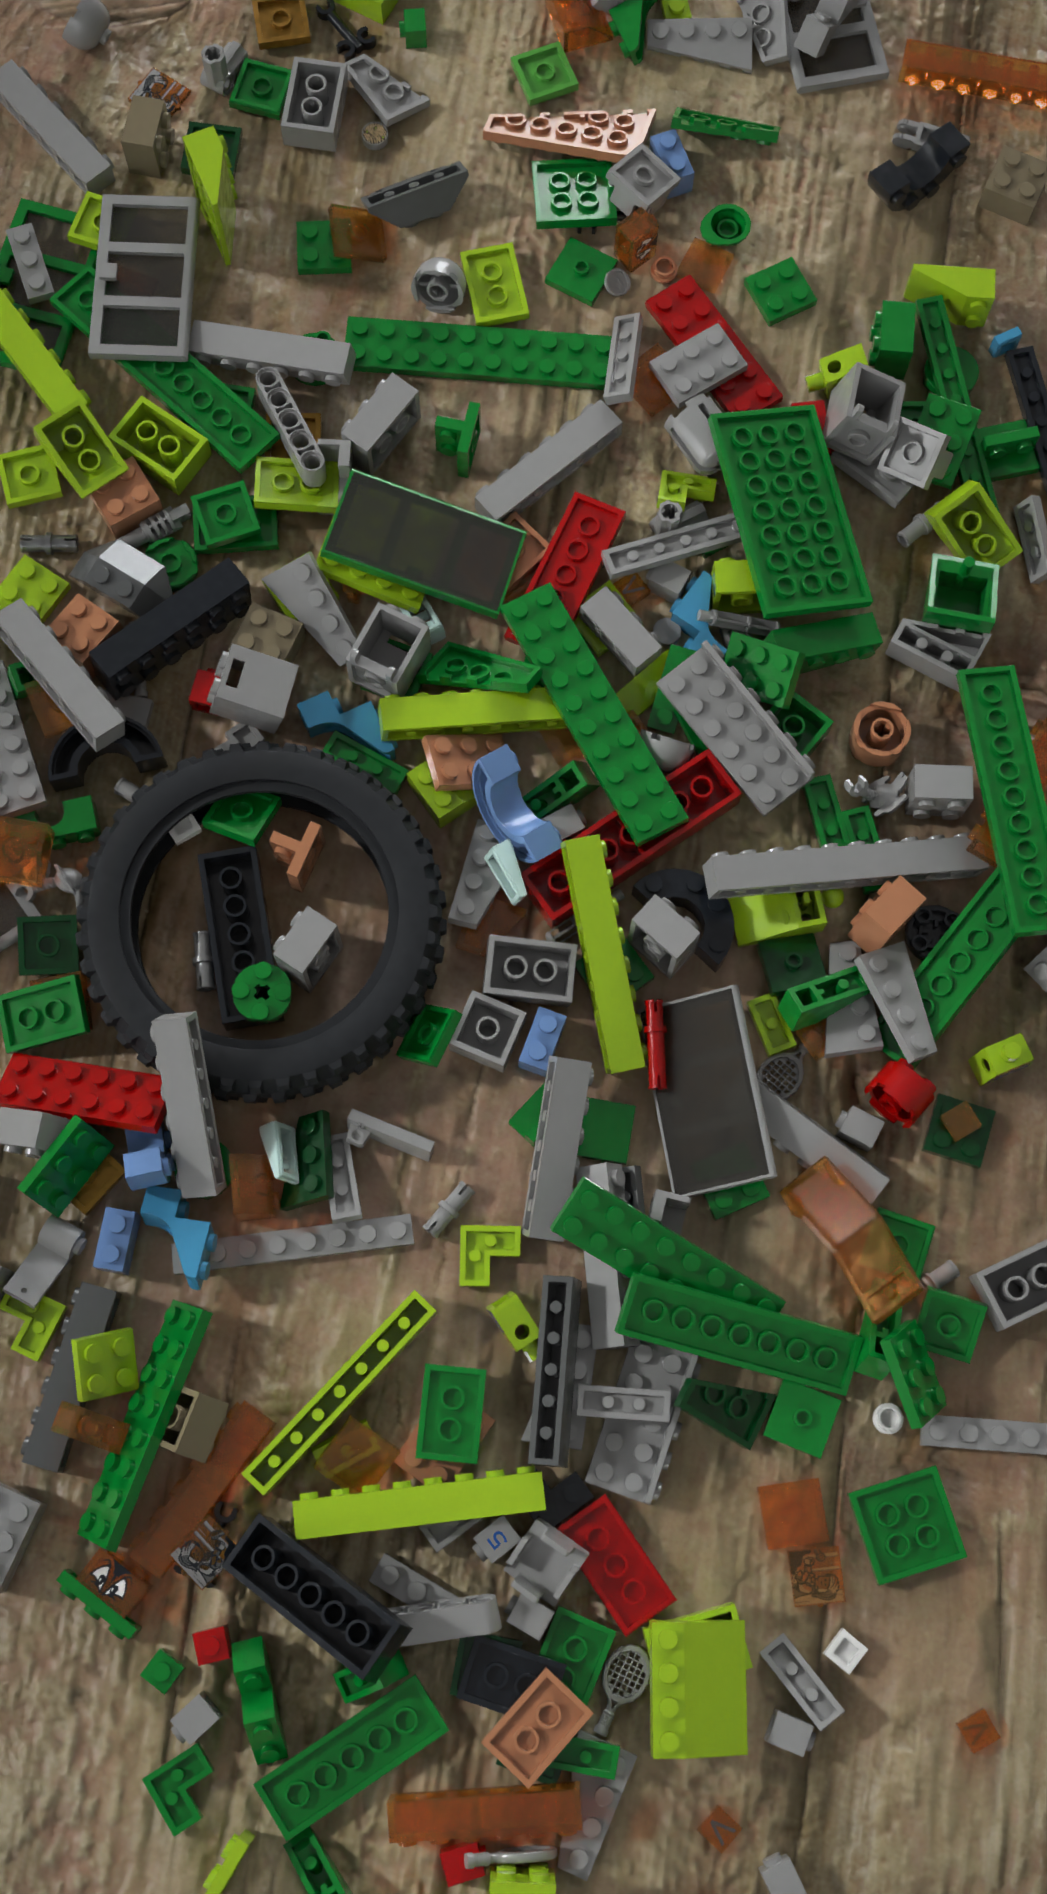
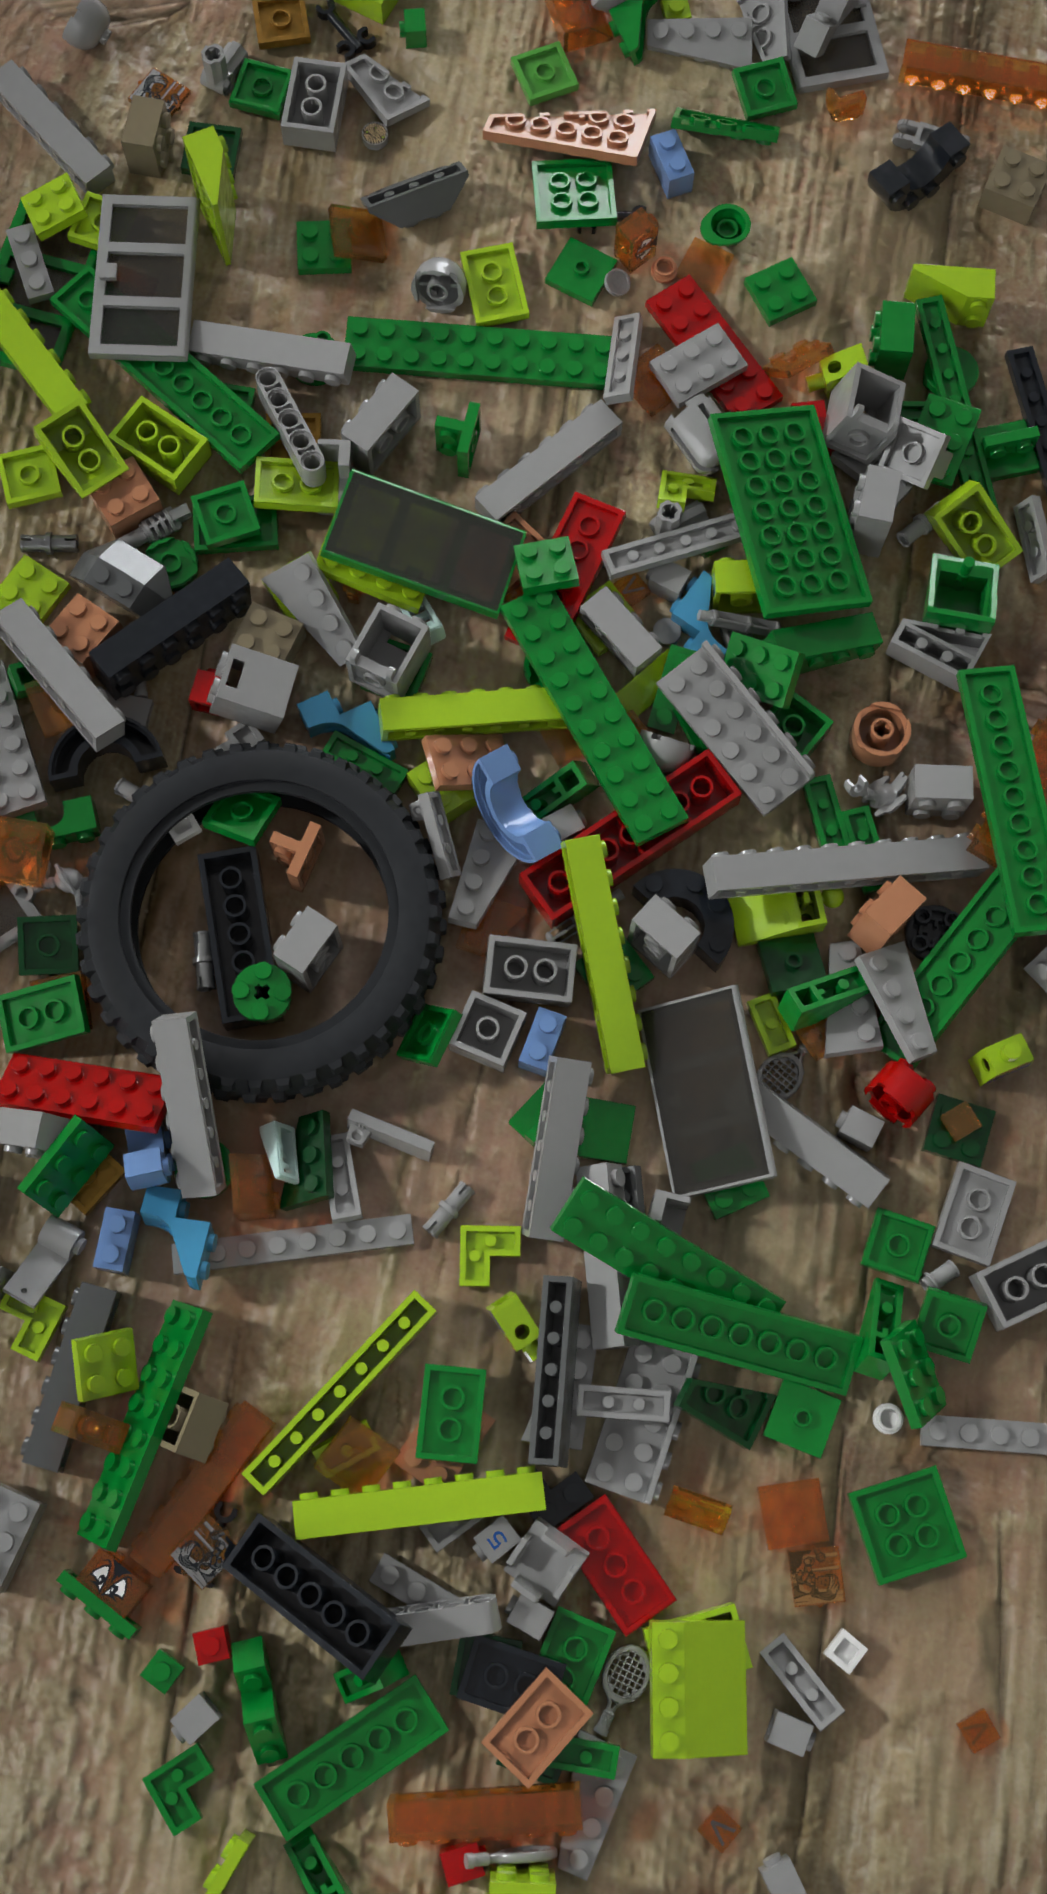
(54, 206): none -> lime plate
(431, 810): none -> light grey hinge
(474, 668): green wing -> none
(505, 868): light aqua slope -> none
(546, 565): none -> green plate
(641, 181): light grey panel -> none
(655, 1044): red pin -> none
(698, 1510): none -> clear orange plate
(764, 89): none -> green plate
(800, 358): none -> clear orange plate
(846, 106): none -> clear orange plate
(855, 1237): clear orange windscreen -> none
(873, 508): none -> light grey brick
(973, 1214): none -> light grey plate
(1005, 342): dark azure tile -> none

